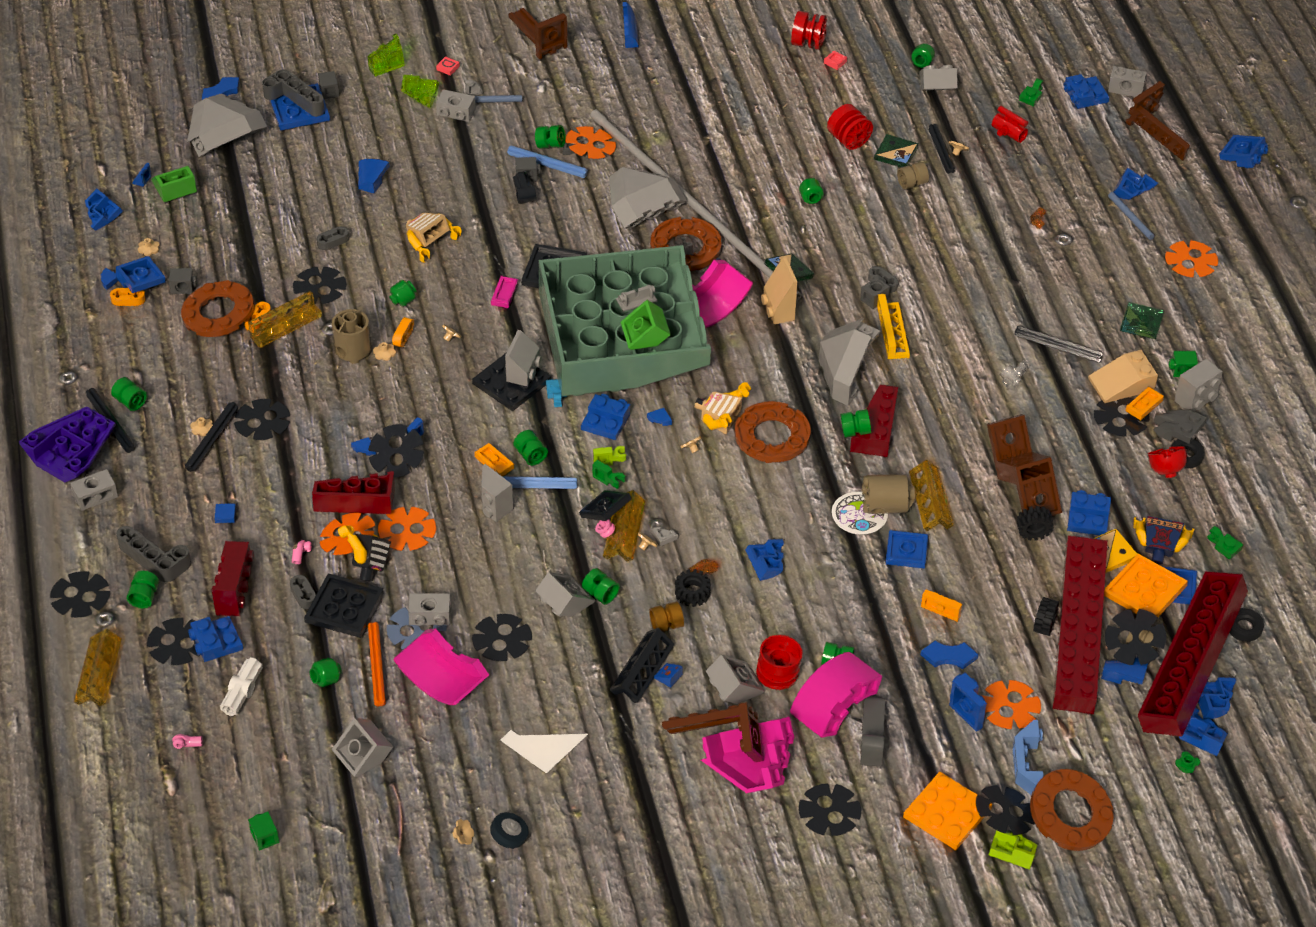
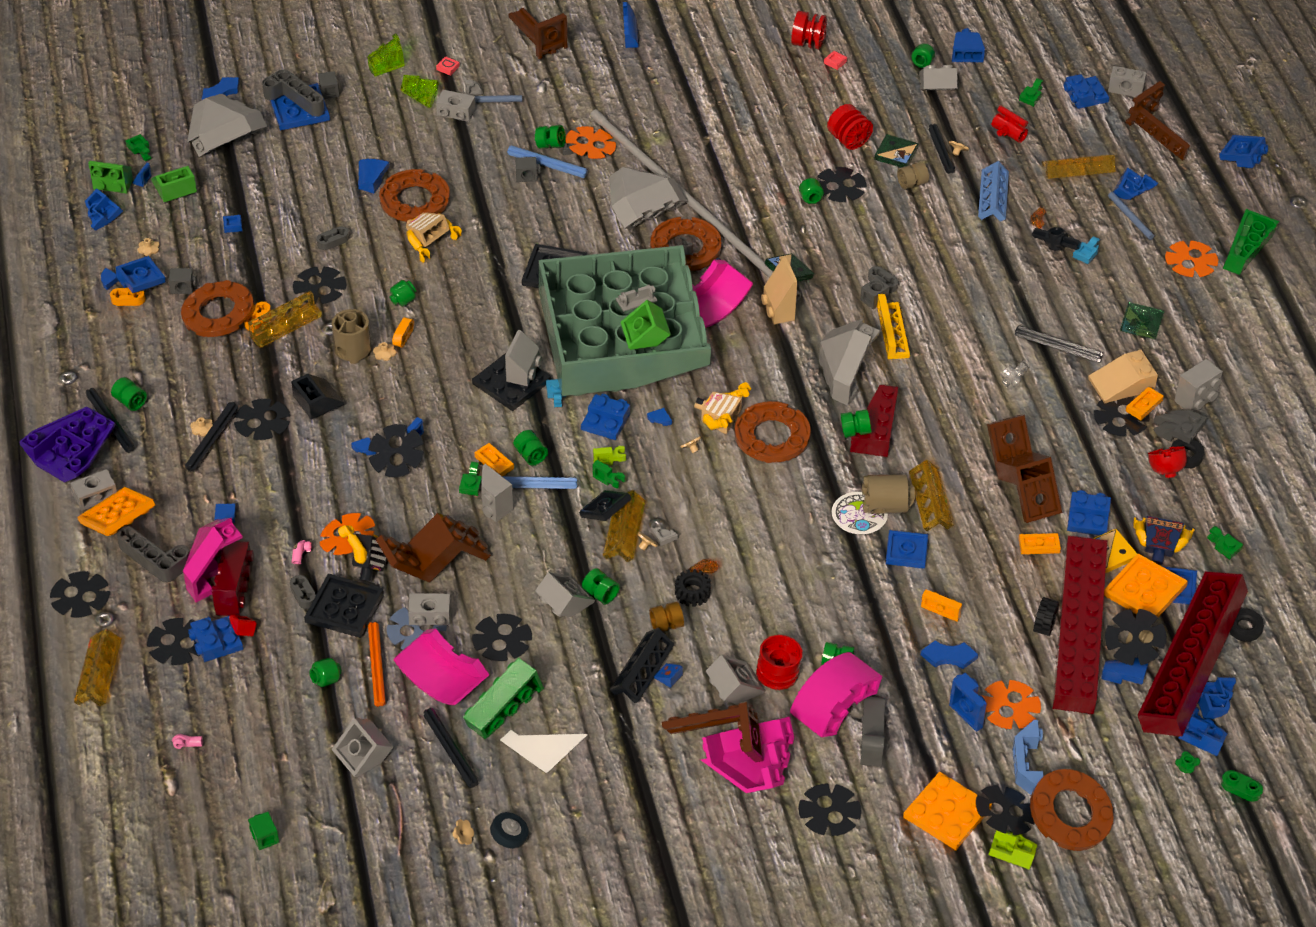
(110, 176): none -> bright green slope
(116, 511): none -> light orange plate
(140, 145): none -> green plate
(142, 589): green wheel -> none
(201, 562): none -> dark pink panel
(232, 223): none -> blue tile
(241, 686): white piece -> none
(243, 625): none -> red slope
(315, 395): none -> black slope
(355, 495): dark red wedge -> none
(413, 540): orange piece -> none
(415, 177): none -> dark orange plate
(433, 547): none -> reddish brown bracket
(450, 333): tan plant -> none
(450, 747): none -> black axle
(471, 482): none -> green plate
(503, 698): none -> wedge
(504, 292): dark pink tile -> none
(524, 191): black piece -> none
(605, 528): bright pink bush -> none
(766, 558): blue slope -> none
(839, 194): none -> black piece
(968, 47): none -> blue torso
(997, 189): none -> medium blue fence
(1039, 543): none -> light orange plate
(1042, 520): black tyre -> none
(1056, 238): none -> black axle
(1079, 166): none -> clear yellow fence
(1087, 251): none -> dark azure plate
(1182, 362): green brick -> none
(1241, 785): none -> green plate
(1250, 238): none -> green wedge

